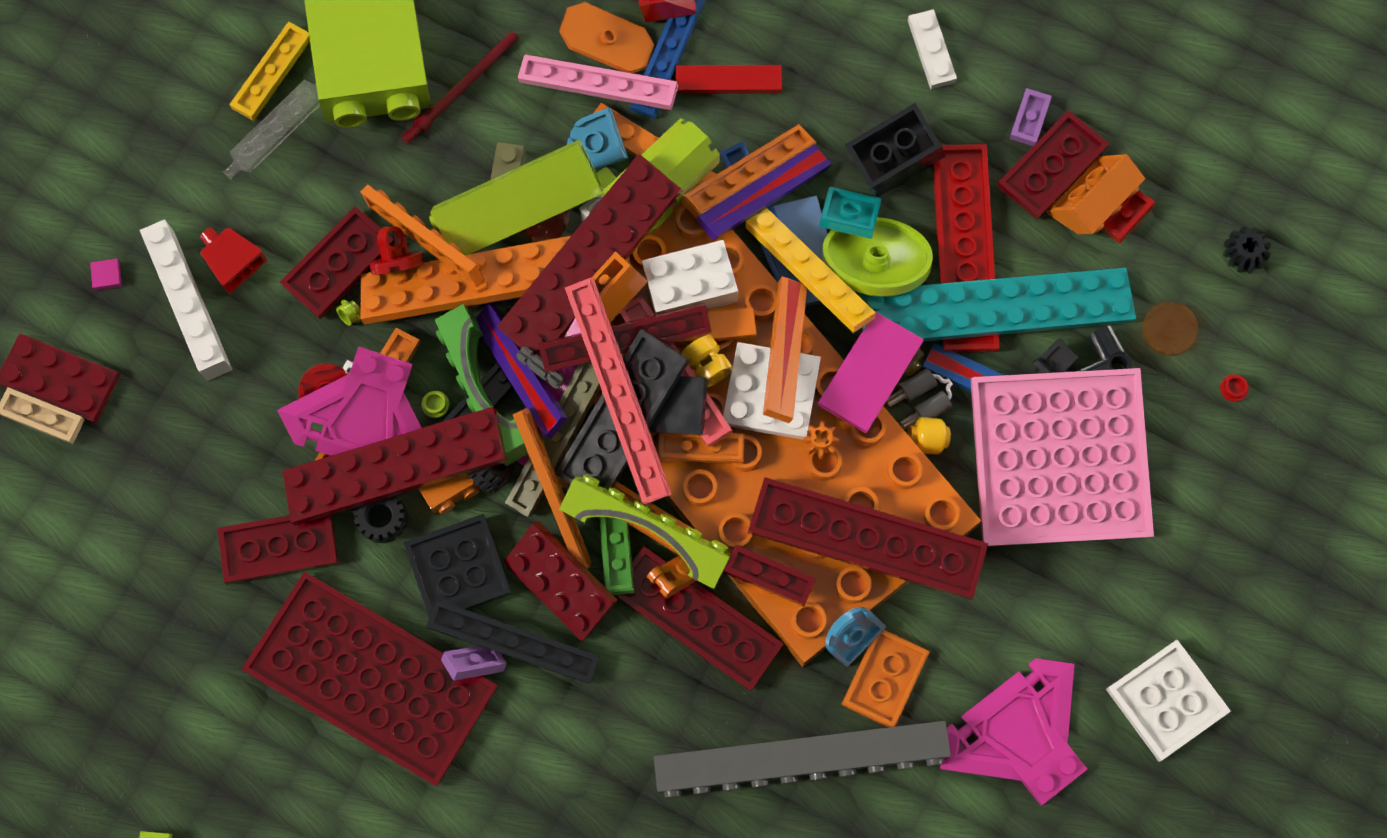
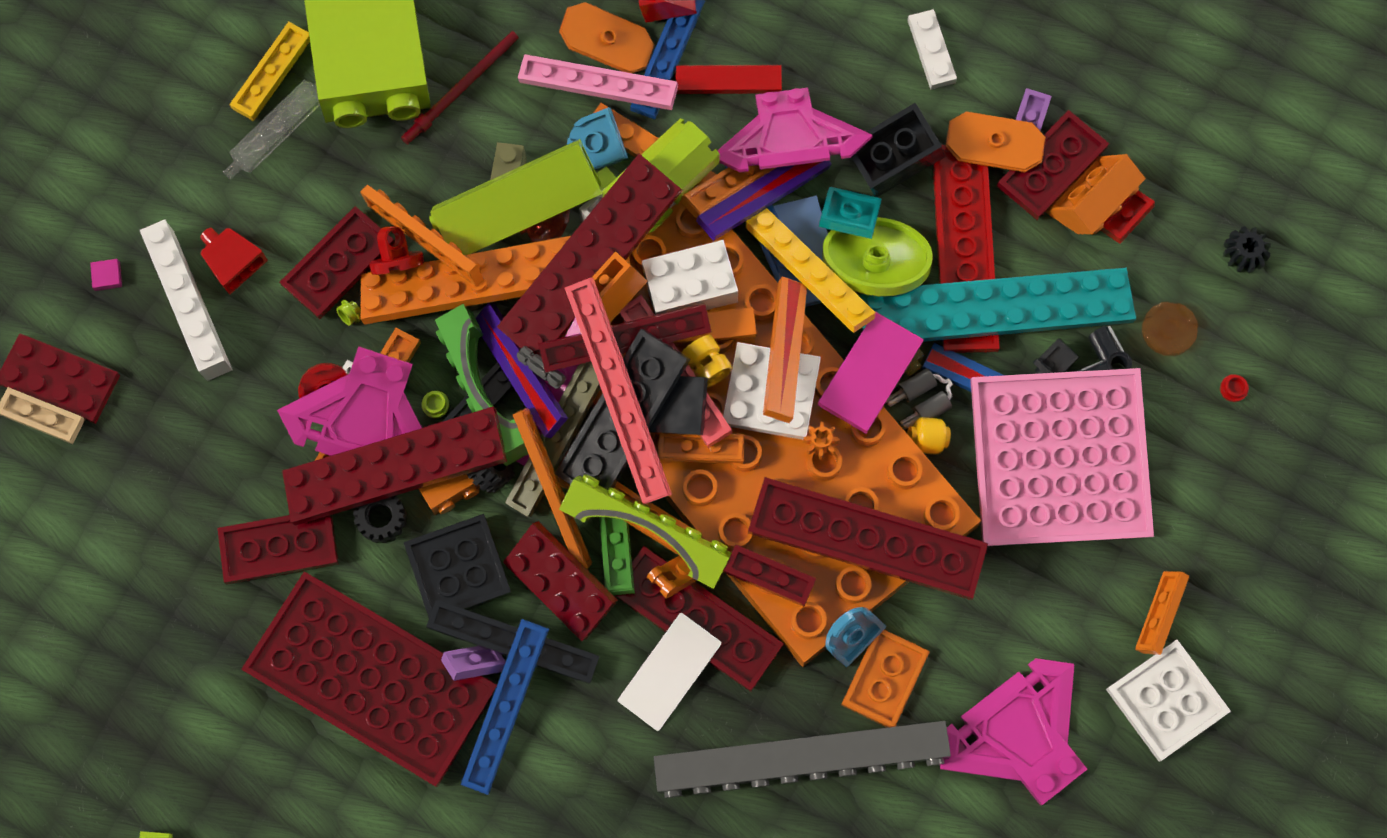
(505, 706): none -> blue tile
(669, 671): none -> white sticker
(790, 134): none -> dark pink plate
(995, 141): none -> orange shield
(1162, 612): none -> orange tile

